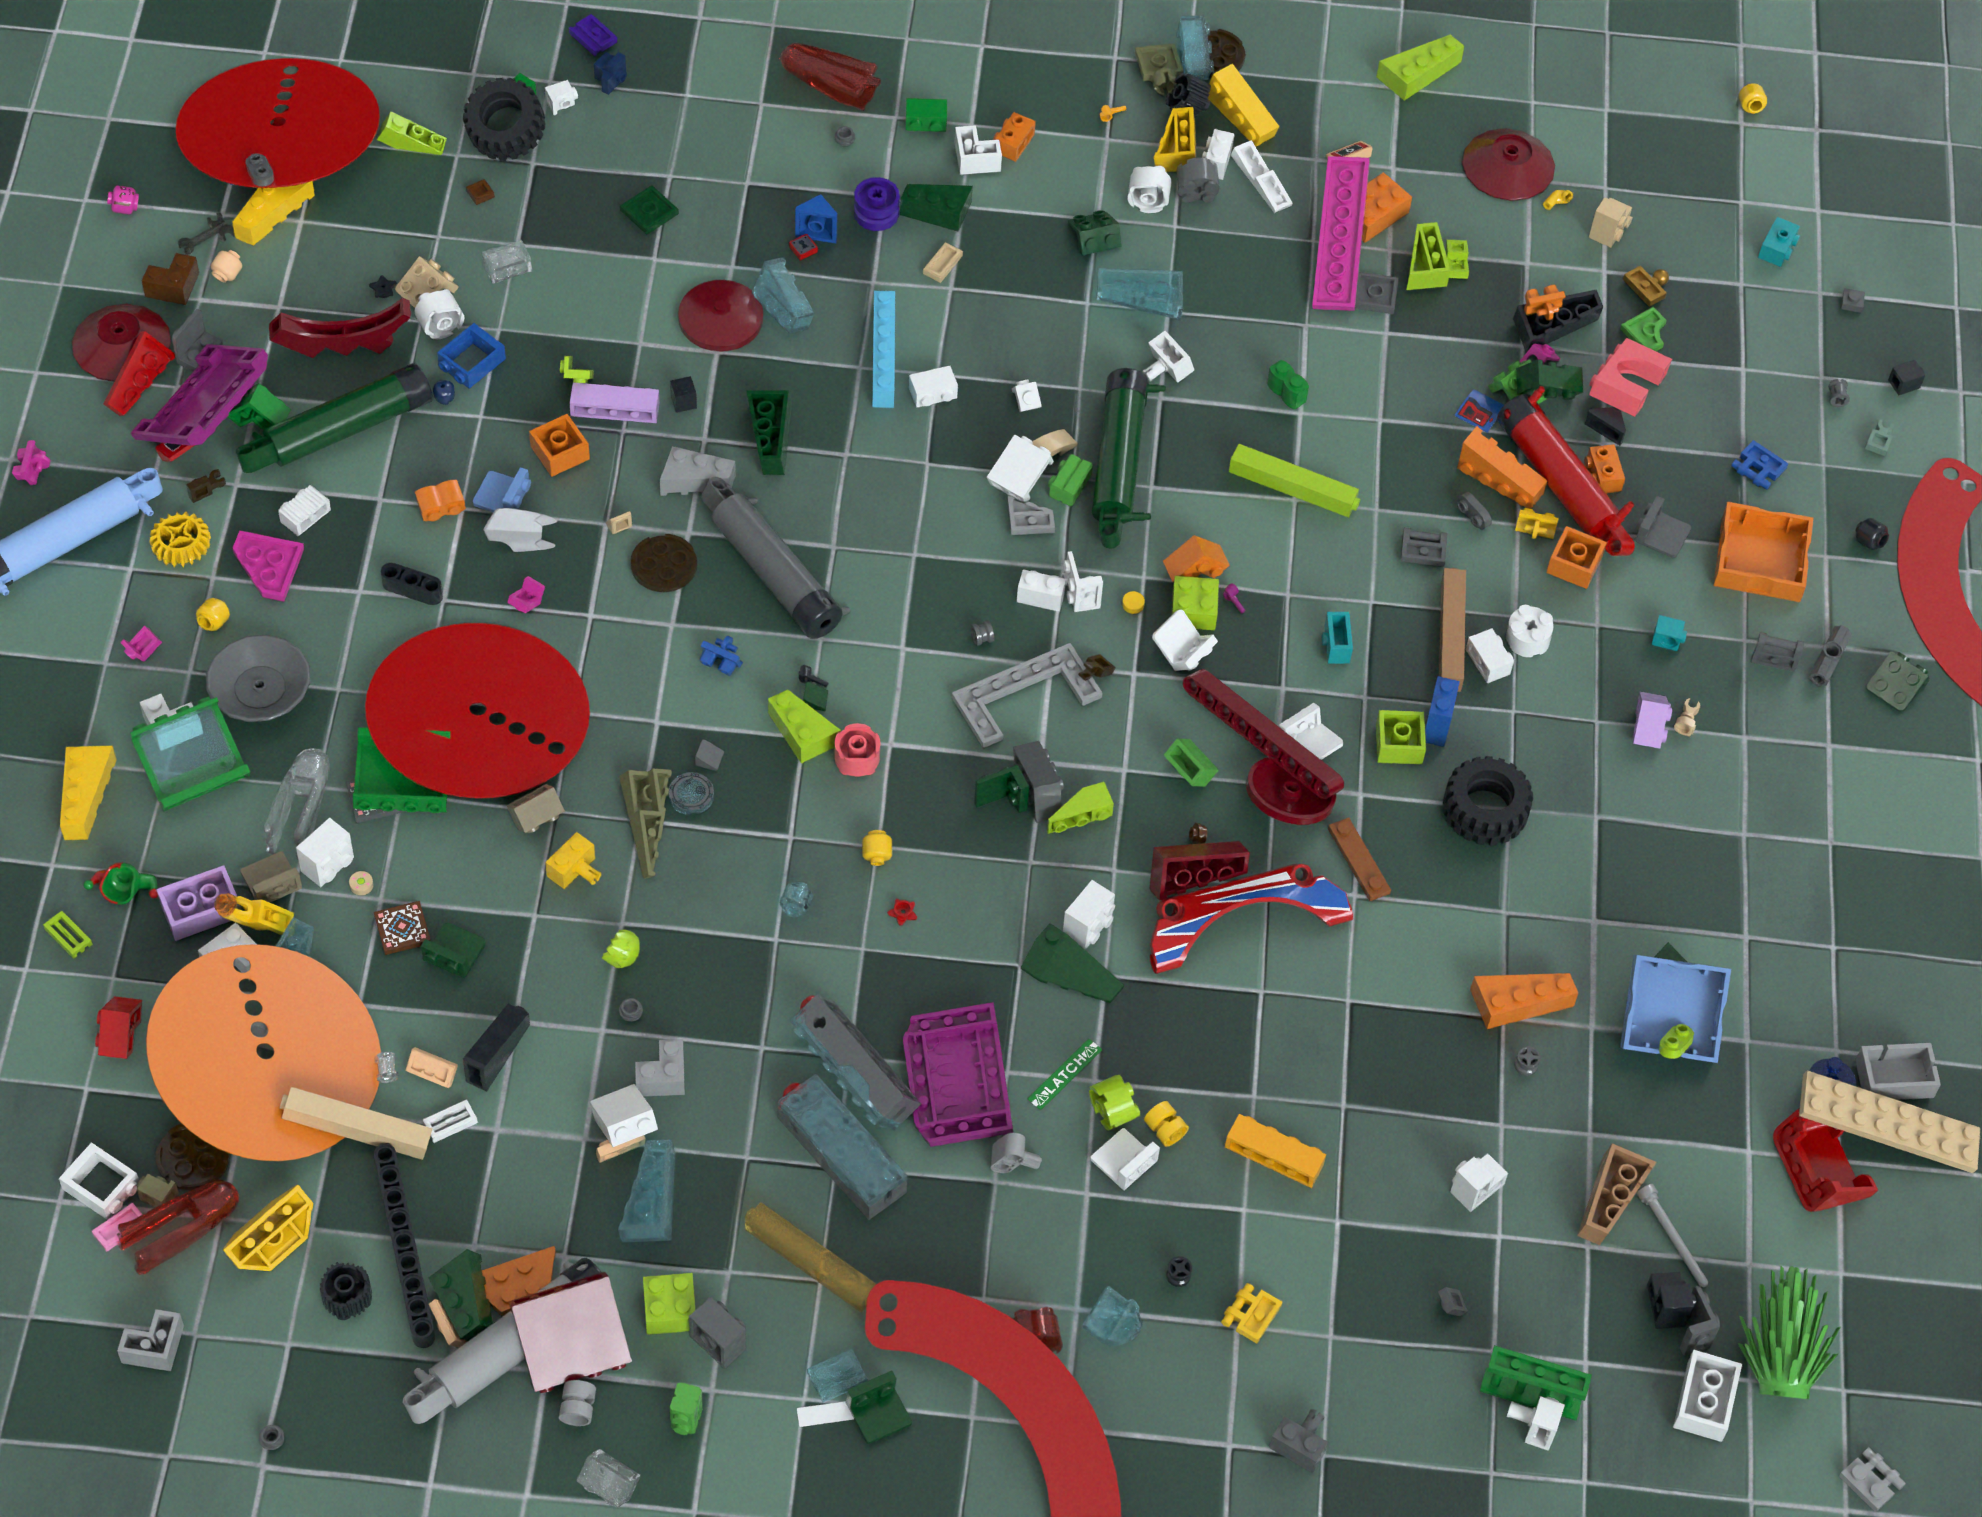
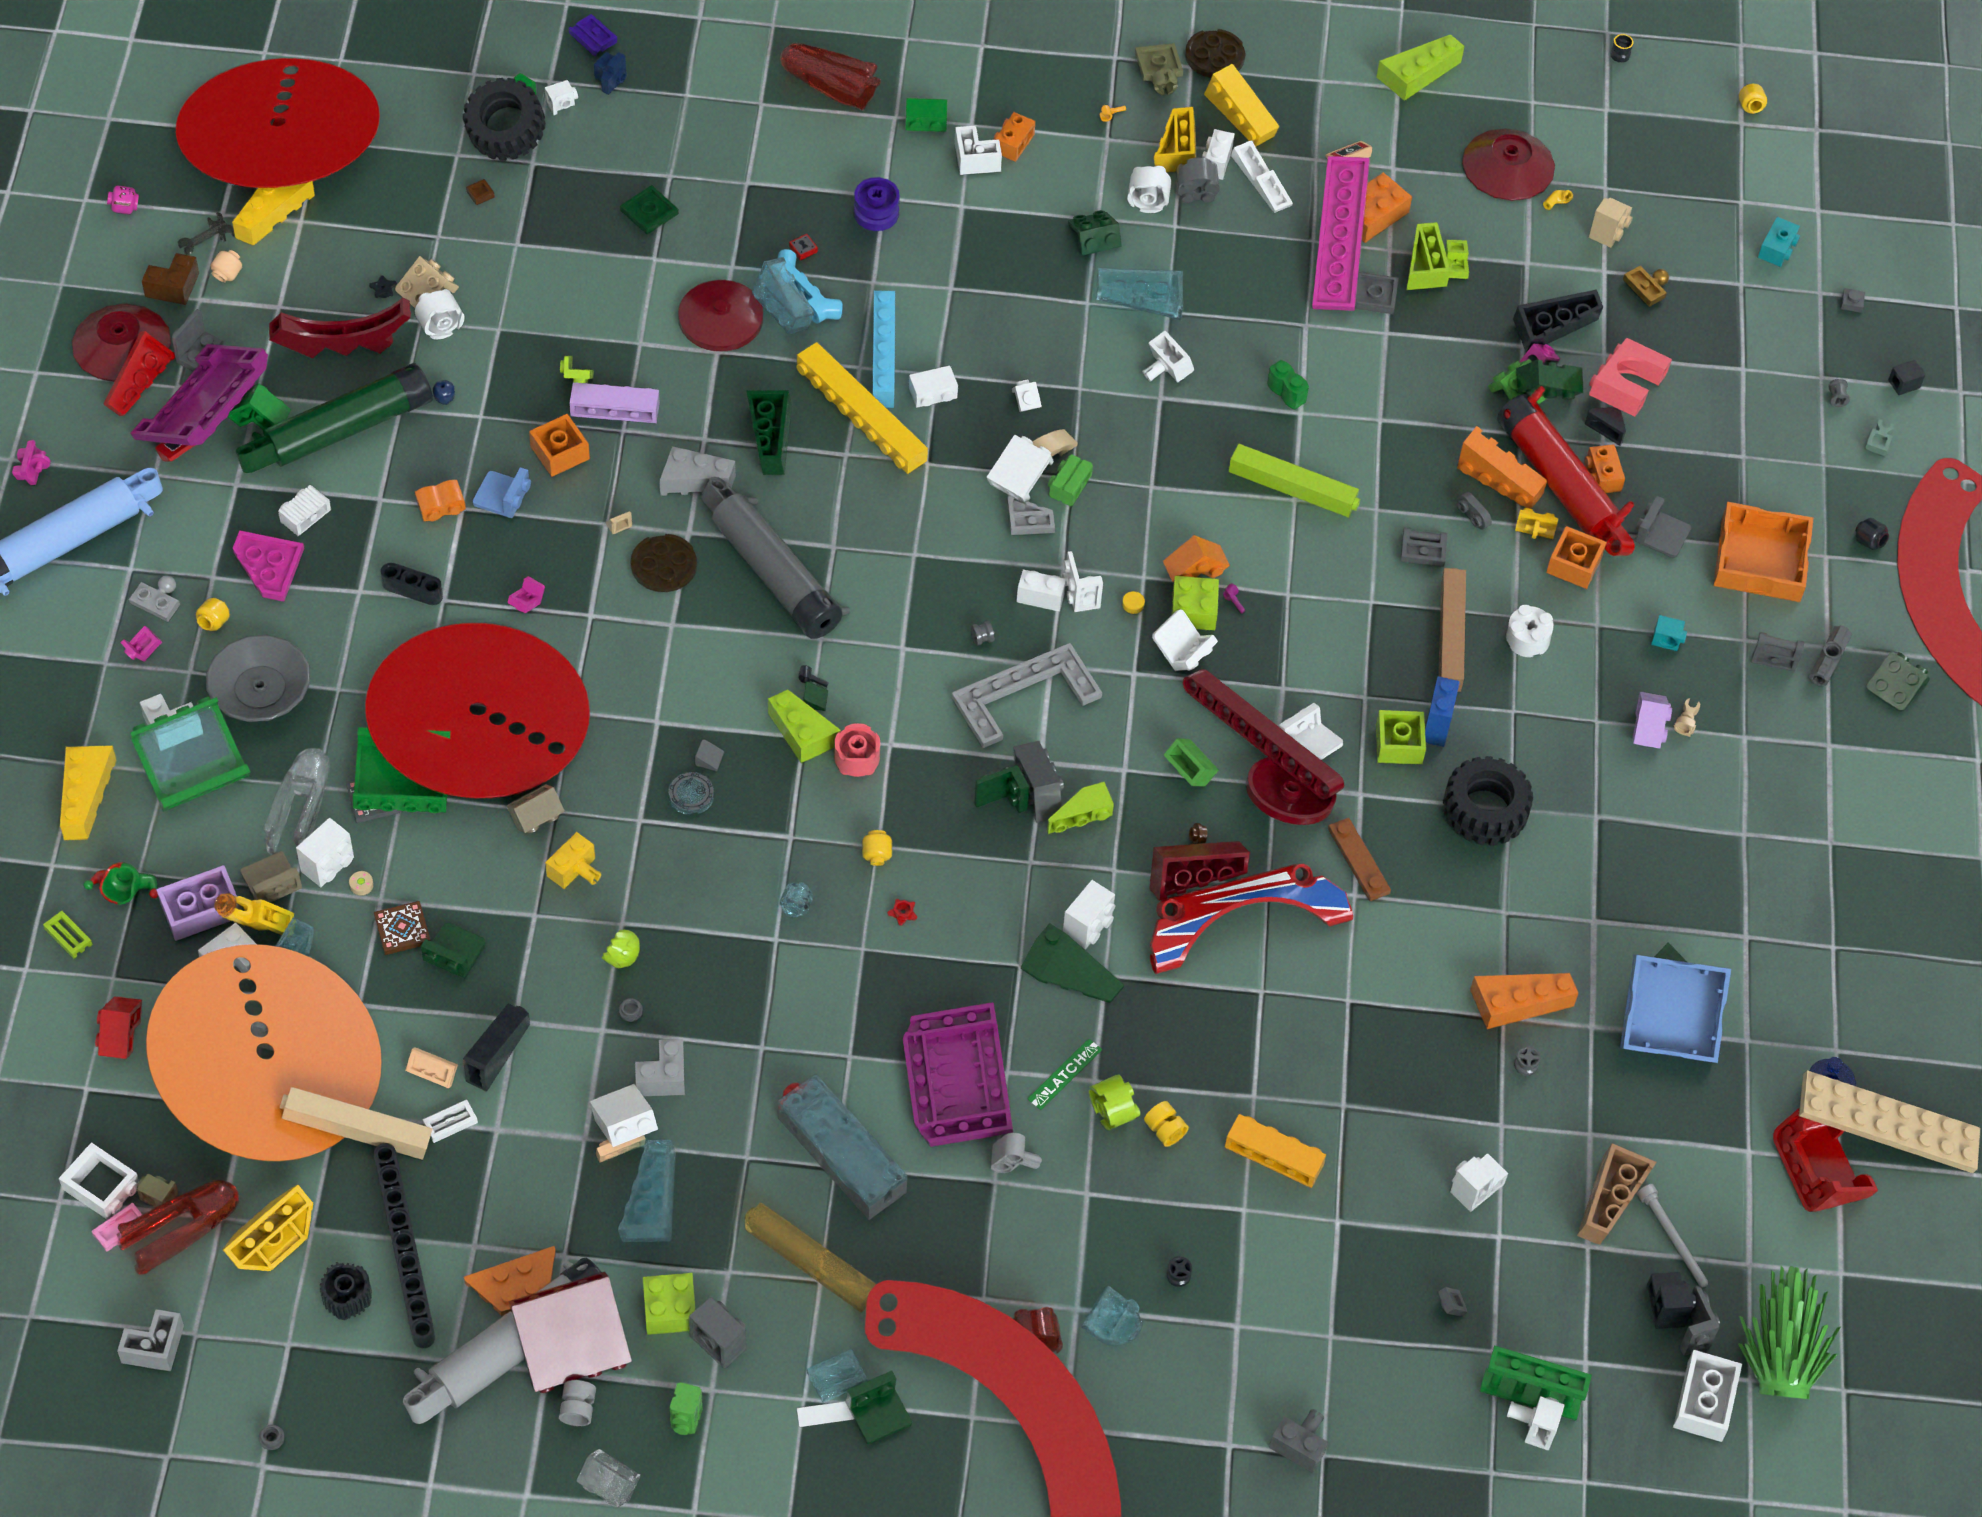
(156, 601): none -> light grey plate
(178, 532): yellow gear -> none
(189, 1159): dark brown tile -> none
(203, 486): dark brown plate -> none
(259, 170): dark grey plate -> none
(386, 1067): clear bush -> none
(409, 136): lime slope -> none
(445, 1325): light nougat plate -> none
(463, 1294): dark green wedge -> none
(481, 339): blue window -> none
(506, 261): clear brick -> none
(518, 529): shield -> none
(645, 802): olive wedge -> none
(683, 394): black brick -> none
(729, 660): blue hips -> none
(817, 220): blue slope -> none
(822, 307): none -> medium azure plate
(844, 136): dark grey plate -> none
(854, 1062): dark grey piece -> none
(862, 408): none -> yellow brick
(937, 204): dark green wedge -> none
(942, 262): tan tile -> none
(1097, 666): dark brown plate -> none
(1120, 453): dark green piece -> none
(1125, 1158): white bracket -> none
(1189, 93): black brick -> none
(1195, 46): clear light blue wedge -> none
(1257, 1318): yellow plate -> none
(1338, 637): teal brick -> none
(1479, 410): sticker -> none
(1489, 655): white brick -> none
(1545, 304): orange hips -> none
(1621, 48): none -> black wheel
(1645, 329): bright green tile -> none
(1676, 1041): lime plate -> none
(1761, 459): blue plate -> none
(1867, 1484): light grey plate -> none
(1900, 1071): light grey piece -> none

